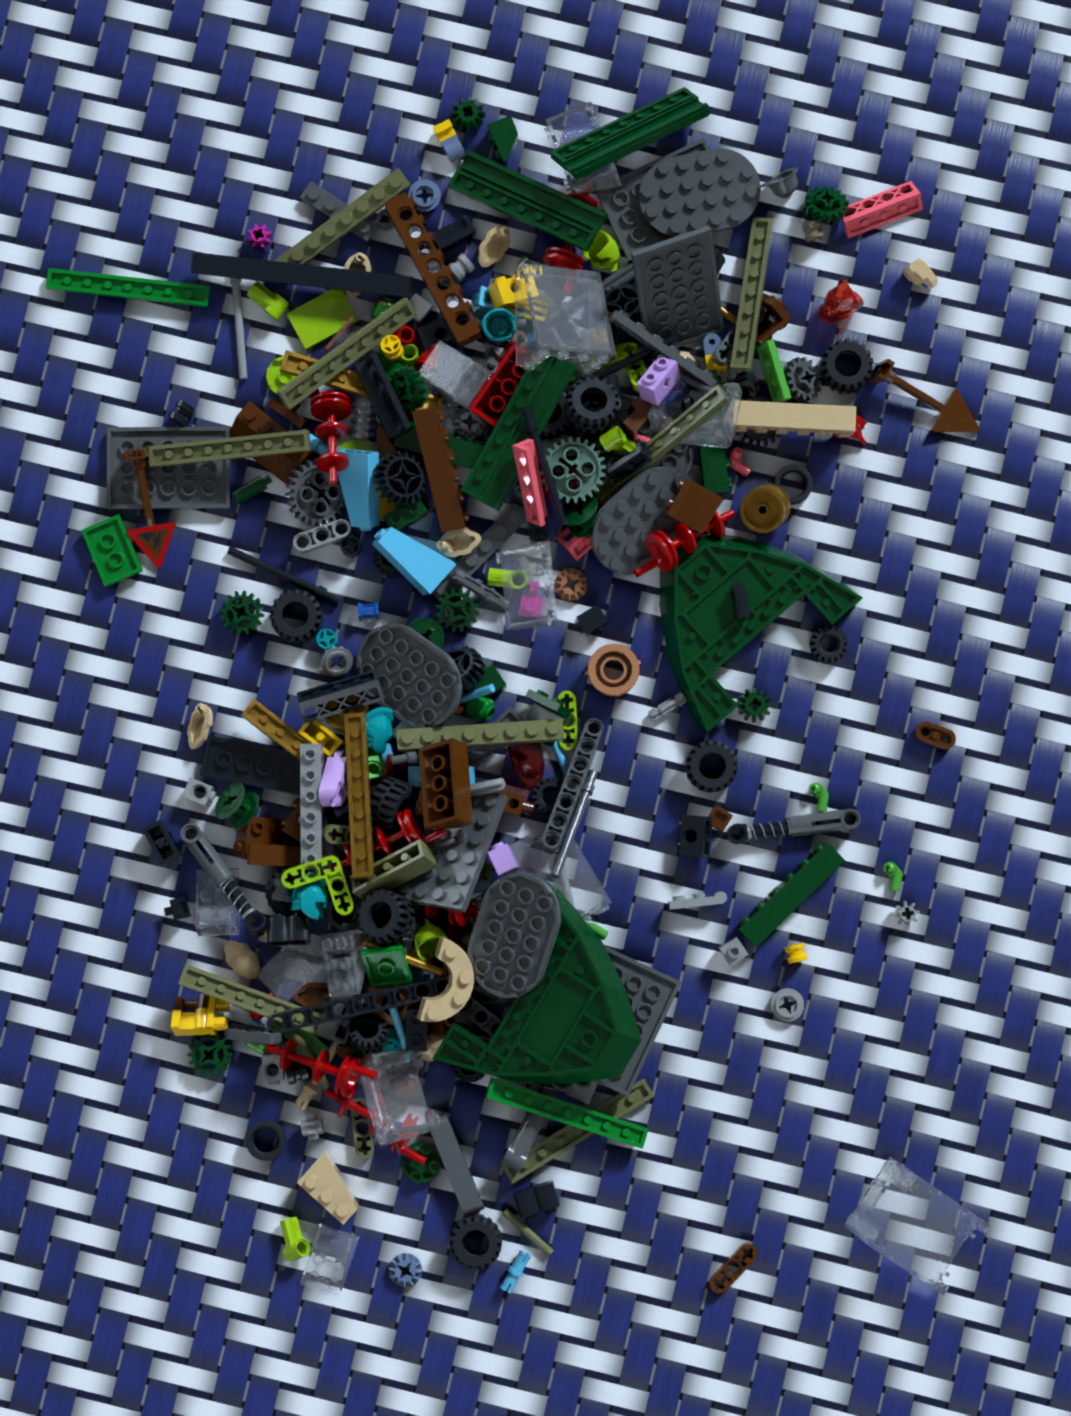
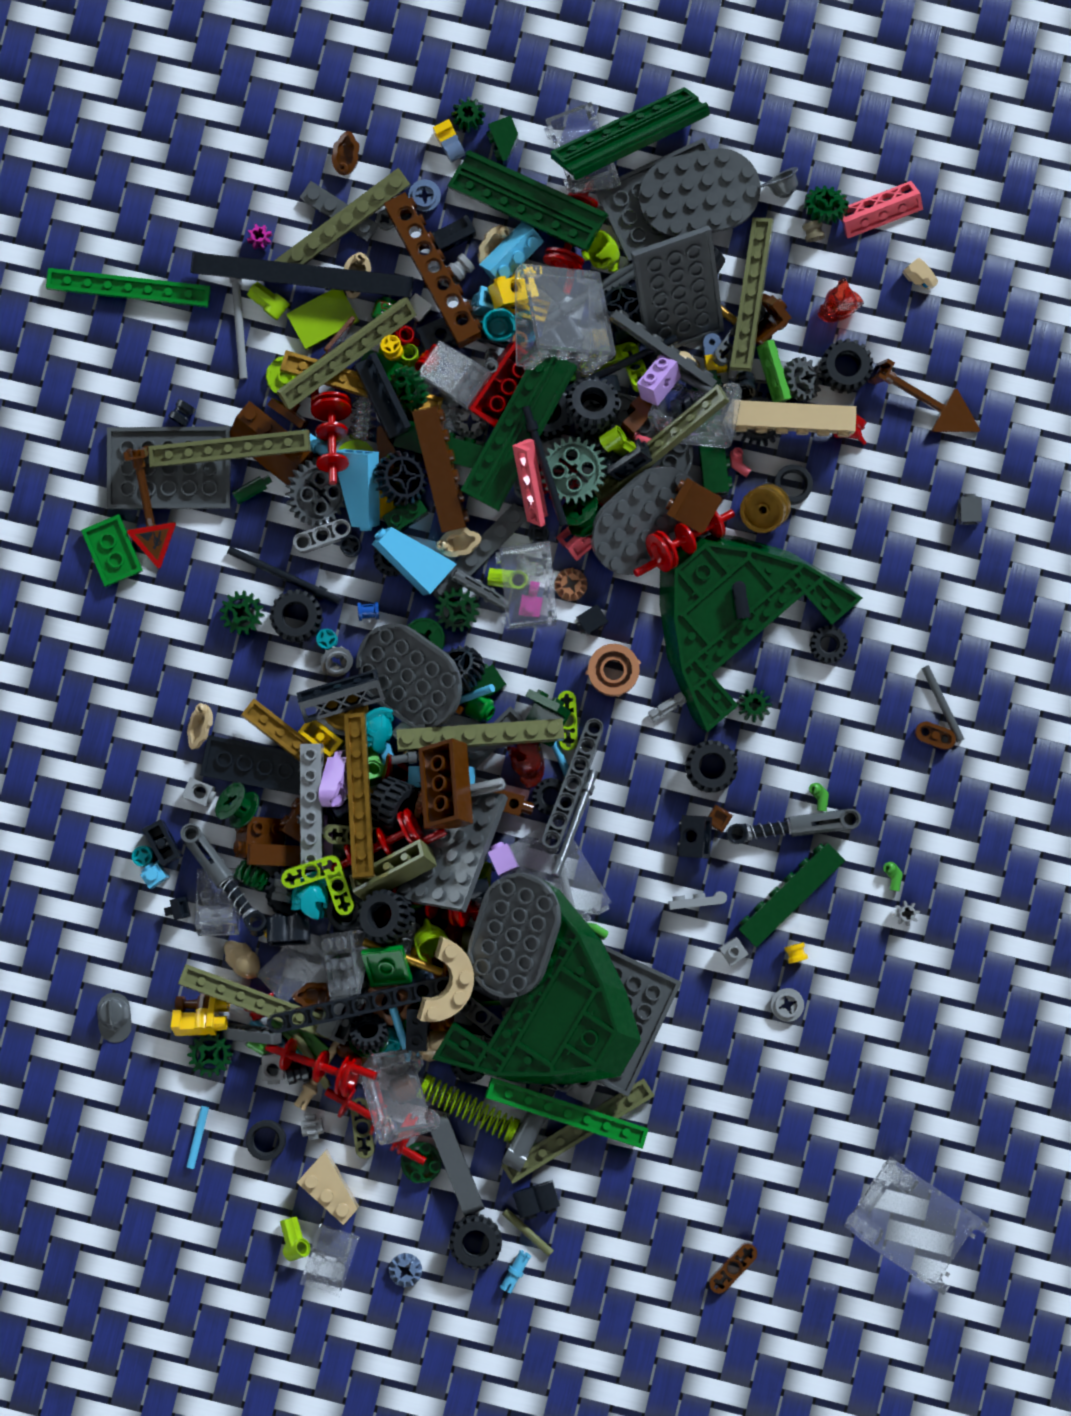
(114, 1017): none -> dark grey piece
(139, 856): none -> teal wheel
(154, 874): none -> medium azure brick
(197, 1137): none -> medium azure bar
(251, 876): none -> dark green gear
(345, 154): none -> reddish brown arm
(512, 252): none -> medium azure brick
(513, 1123): none -> lime piece
(942, 703): none -> dark grey bar
(969, 509): none -> dark grey brick

